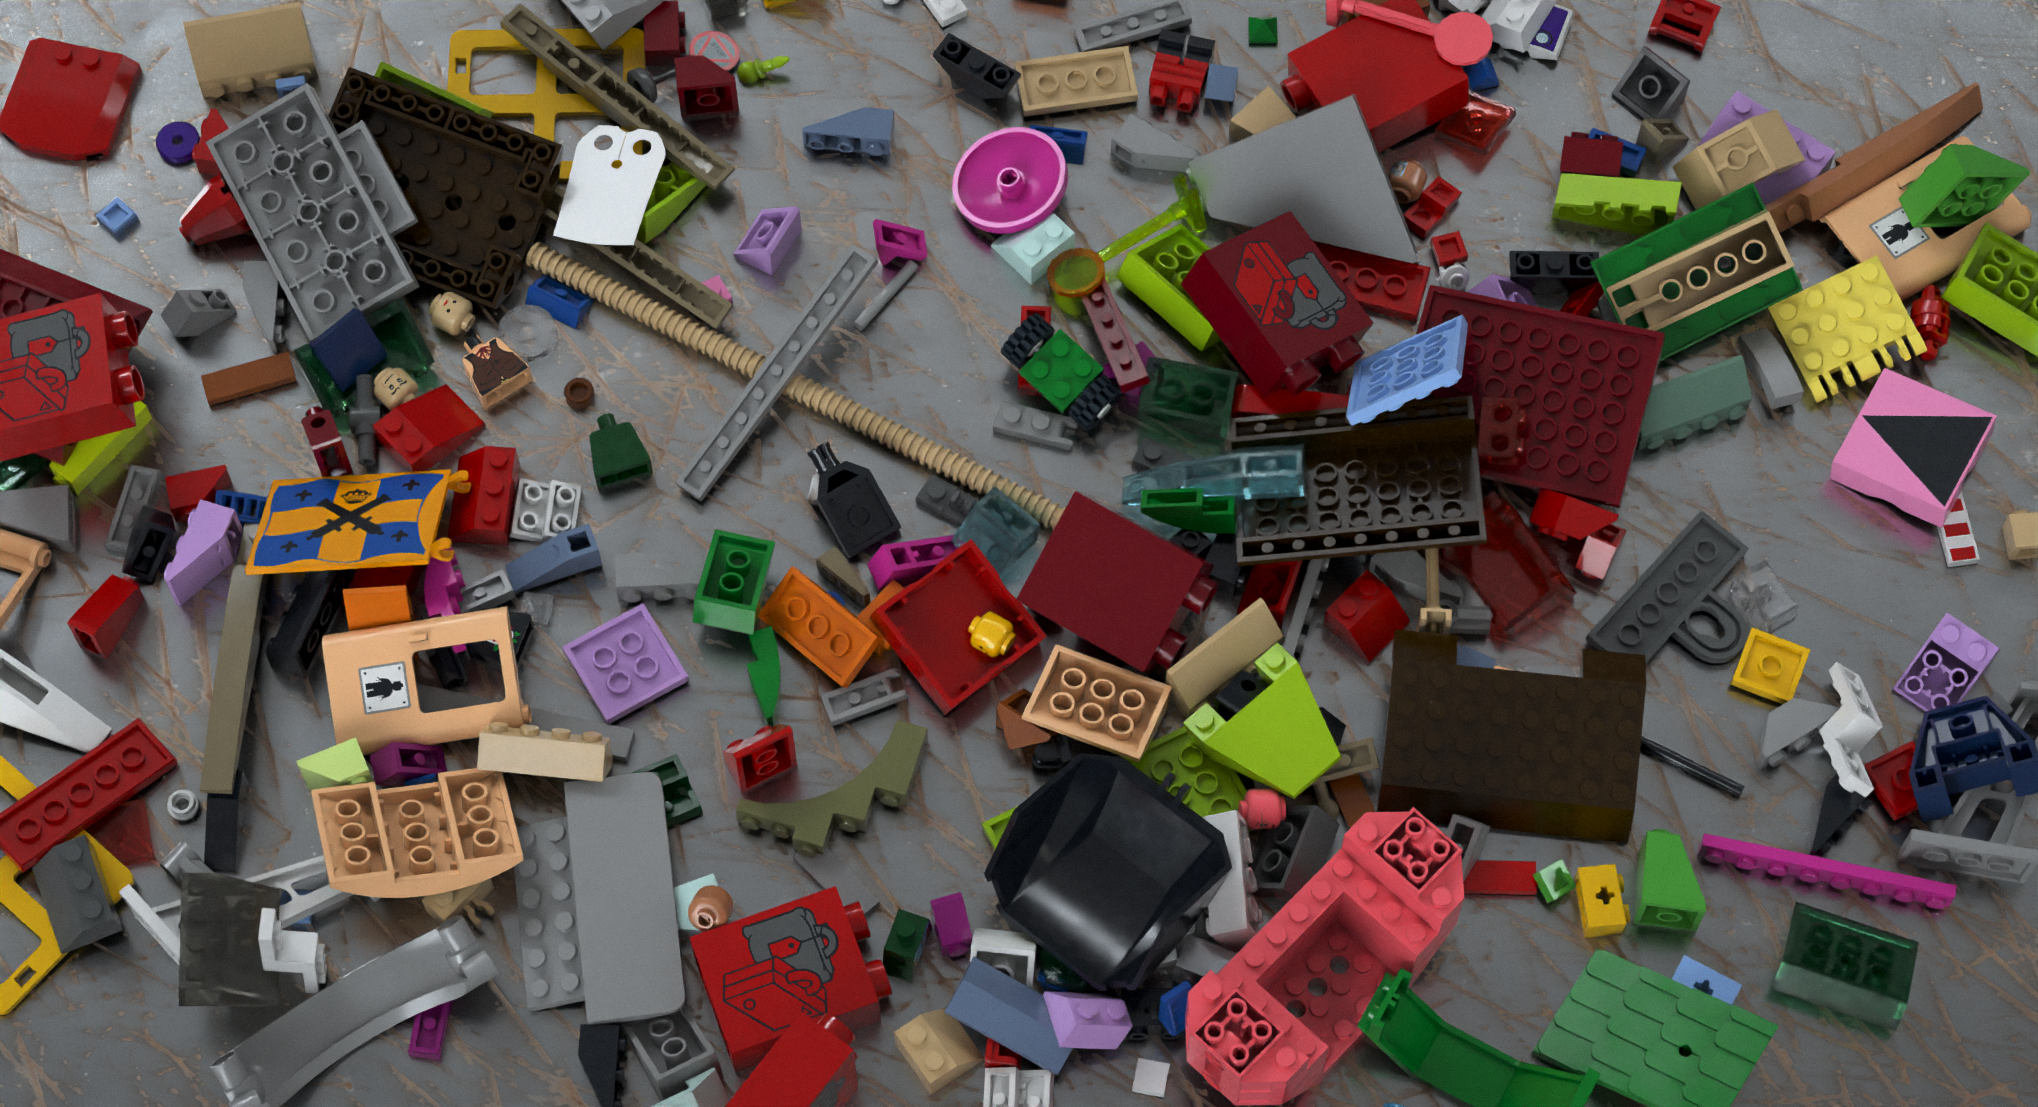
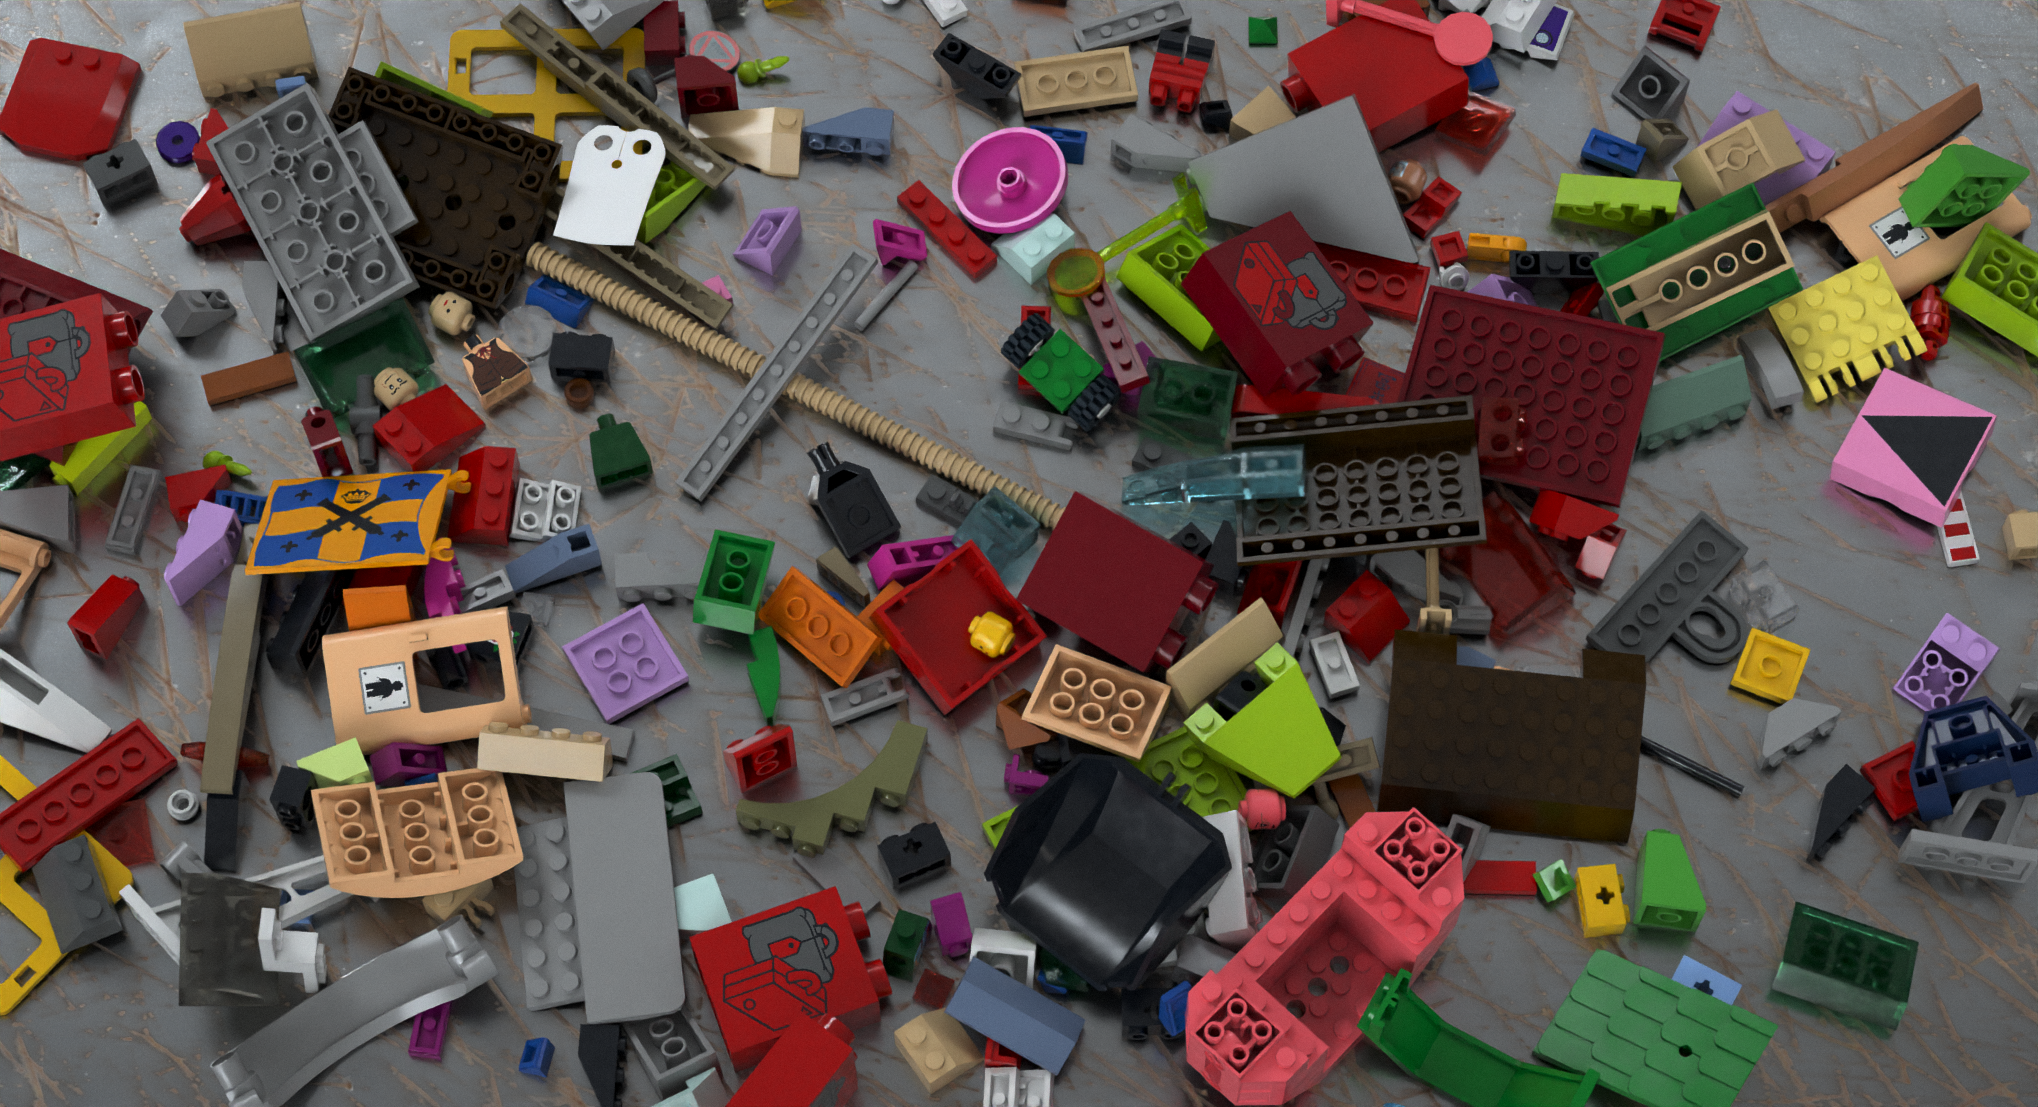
(117, 217): light blue tile -> none
(119, 171): none -> dark grey brick
(148, 543): black slope -> none
(217, 458): none -> lime bar
(247, 757): none -> clear red tile
(293, 798): none -> black brick
(348, 349): dark blue tile -> none
(537, 1057): none -> blue slope
(581, 357): none -> black brick
(710, 908): nougat head -> none
(758, 137): none -> tan wedge
(902, 866): none -> black brick
(933, 989): none -> clear red tile
(947, 229): none -> red plate
(1023, 782): none -> magenta bracket
(1087, 1019): lavender slope -> none
(1150, 1077): white tile -> none
(1190, 510): green slope -> none
(1216, 113): none -> black slope
(1221, 82): sand blue brick -> none
(1334, 664): none -> white plate
(1407, 370): light blue plate -> none
(1493, 247): none -> light orange piece
(1591, 156): dark red brick -> none
(1815, 869): dark pink plate -> none
(1850, 730): white bracket -> none

